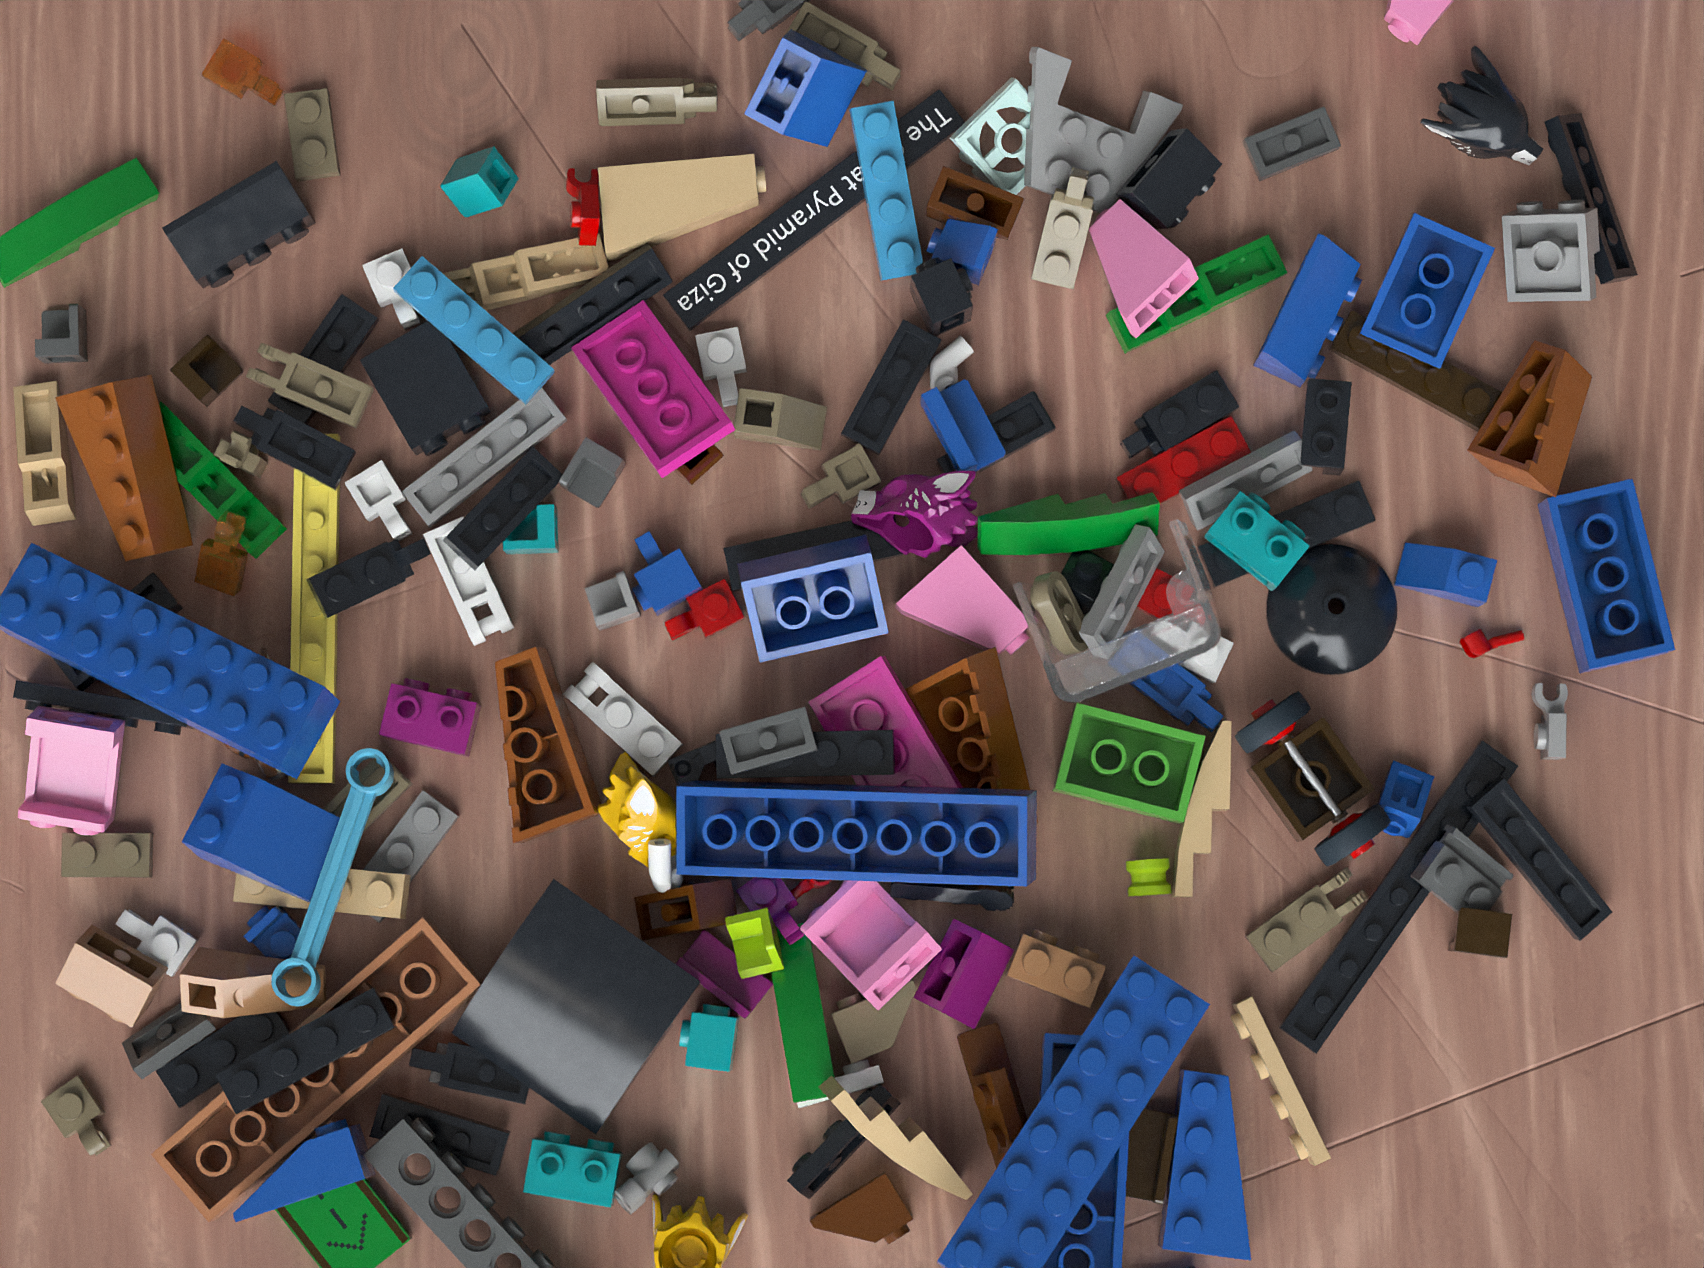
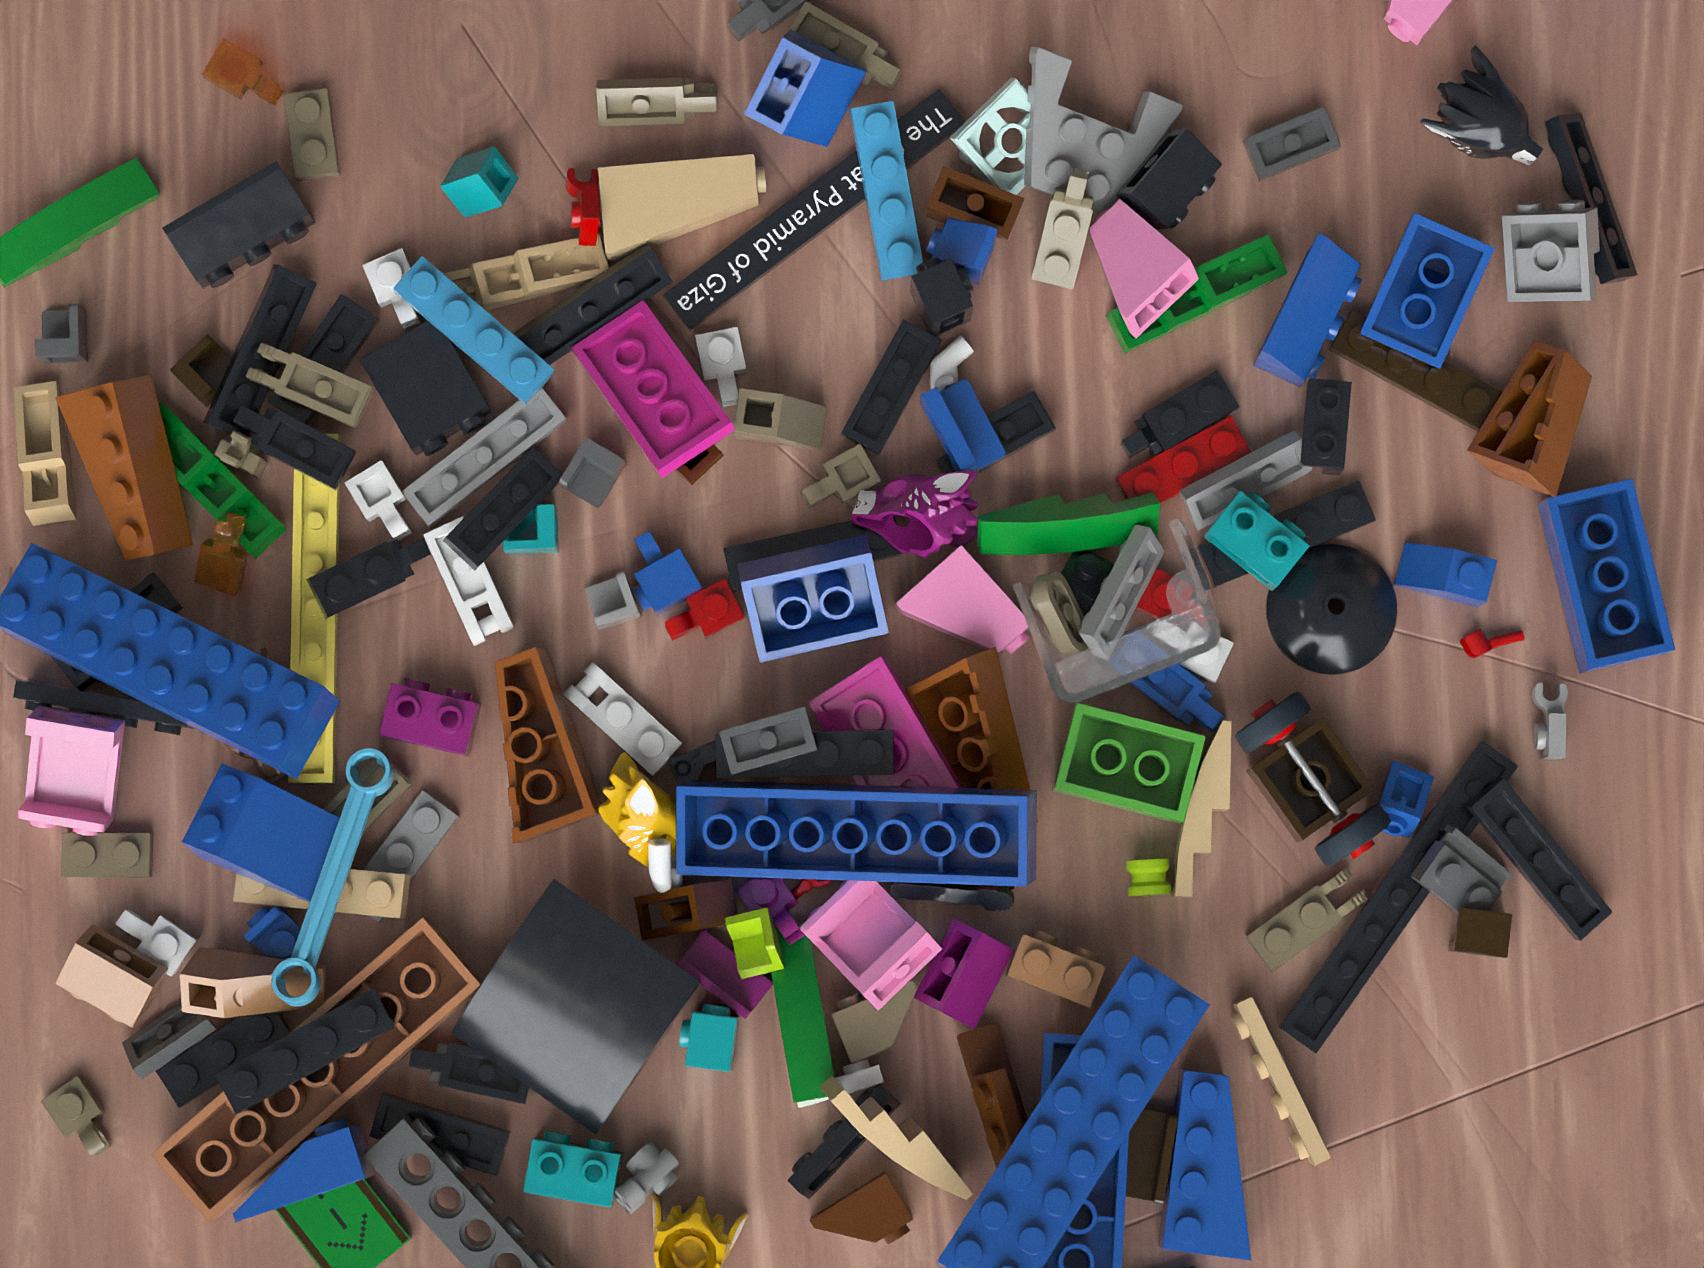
(270, 323): none -> black plate

